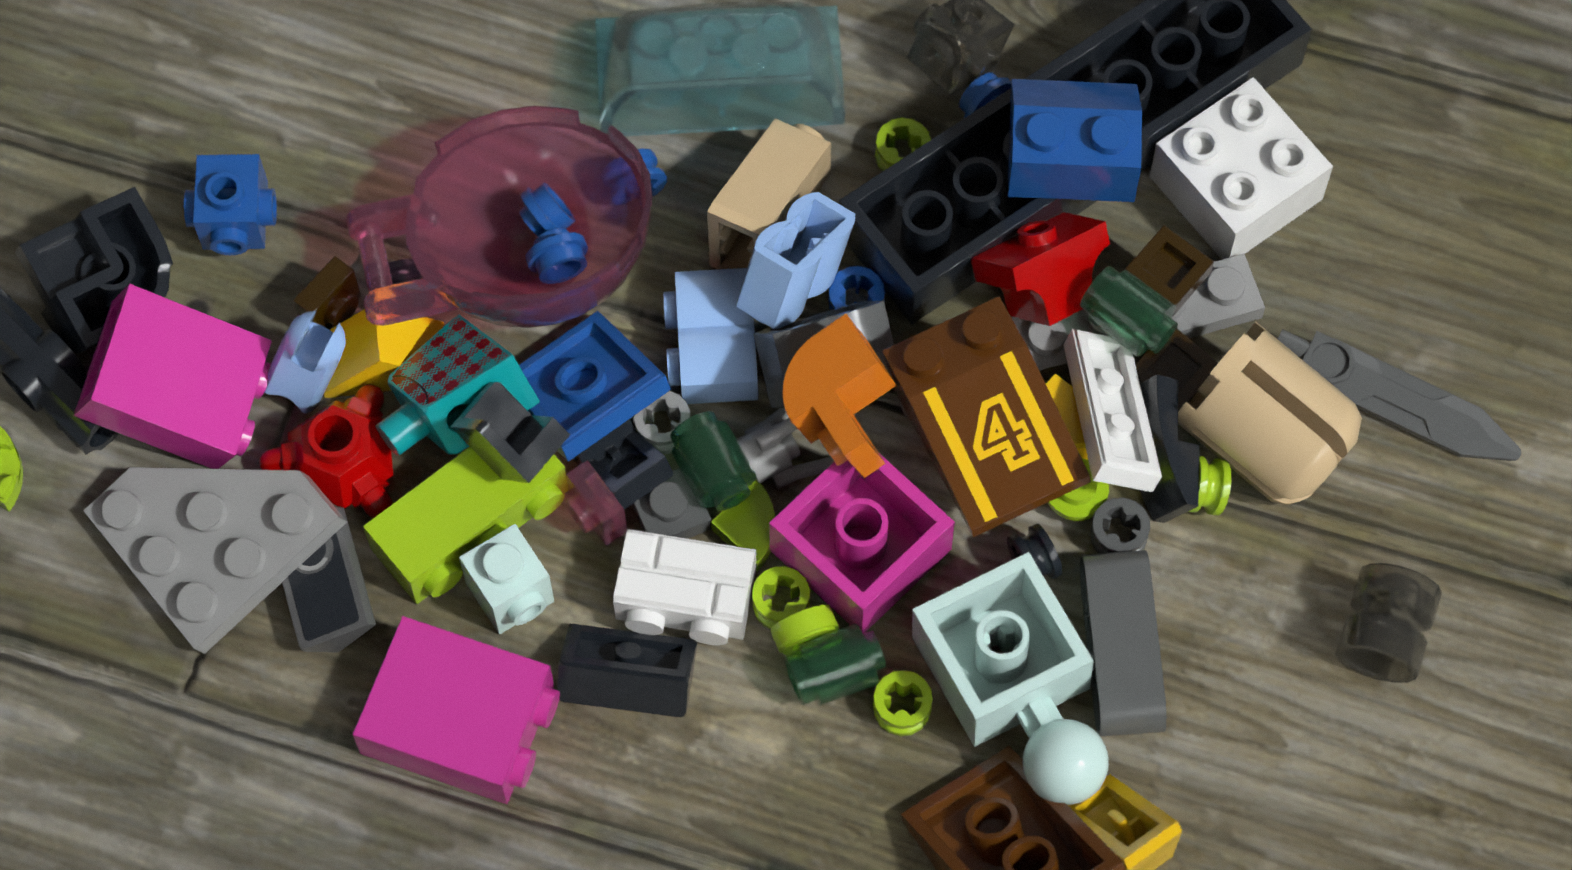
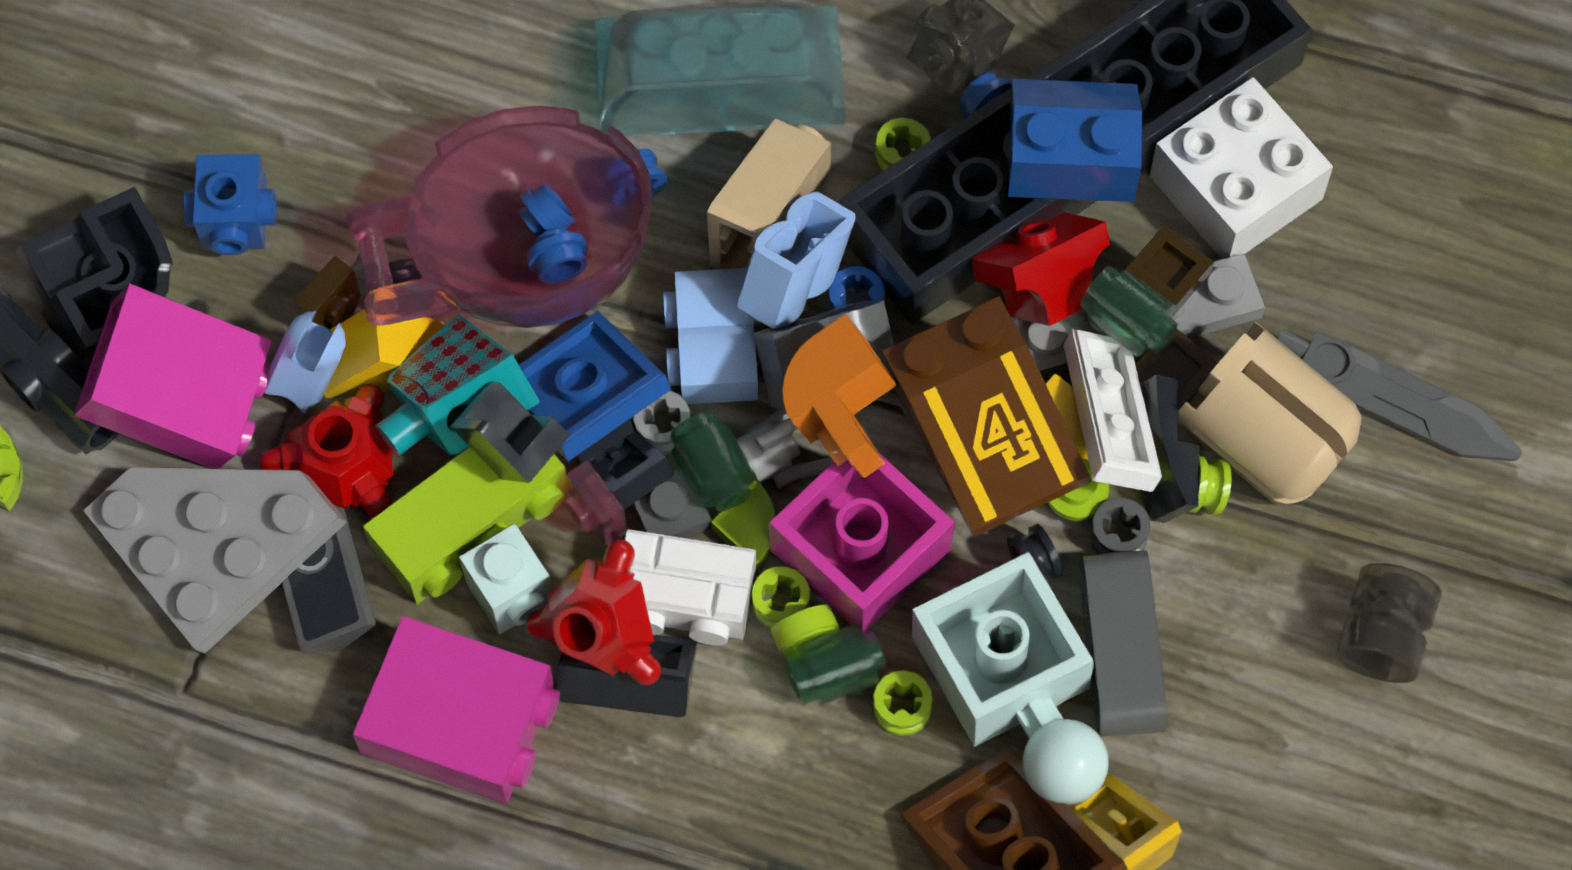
(601, 617): none -> red rock

